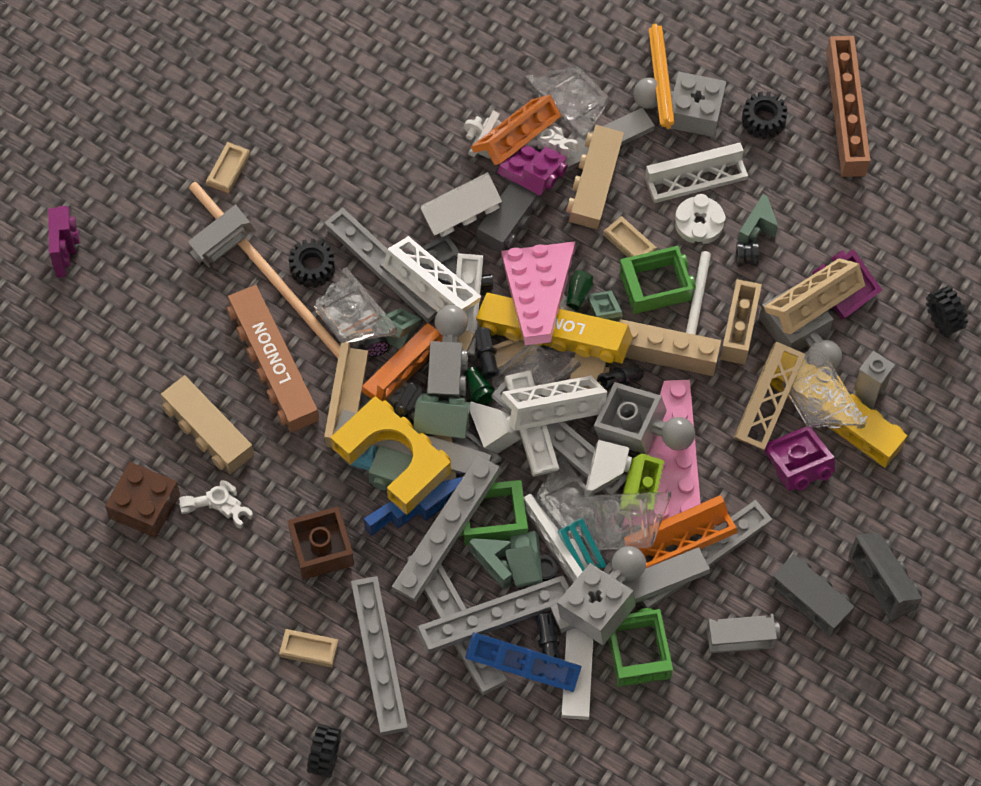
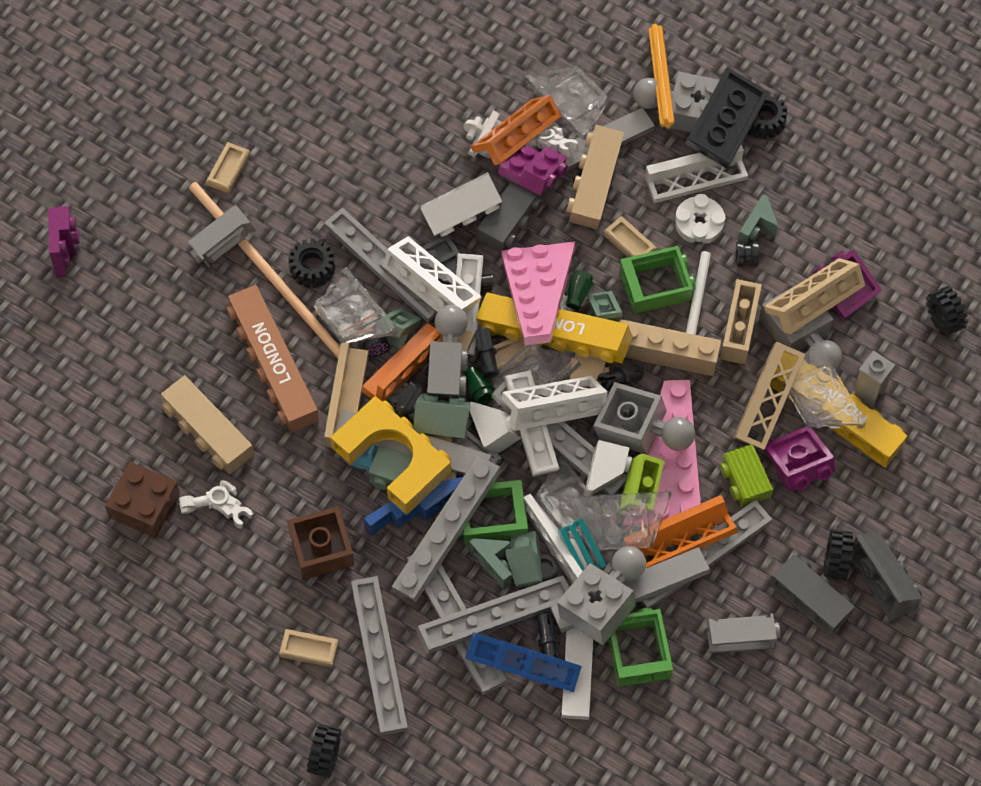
(726, 117): none -> black tile
(746, 476): none -> lime brick
(838, 554): none -> black tyre
(848, 106): nougat brick -> none

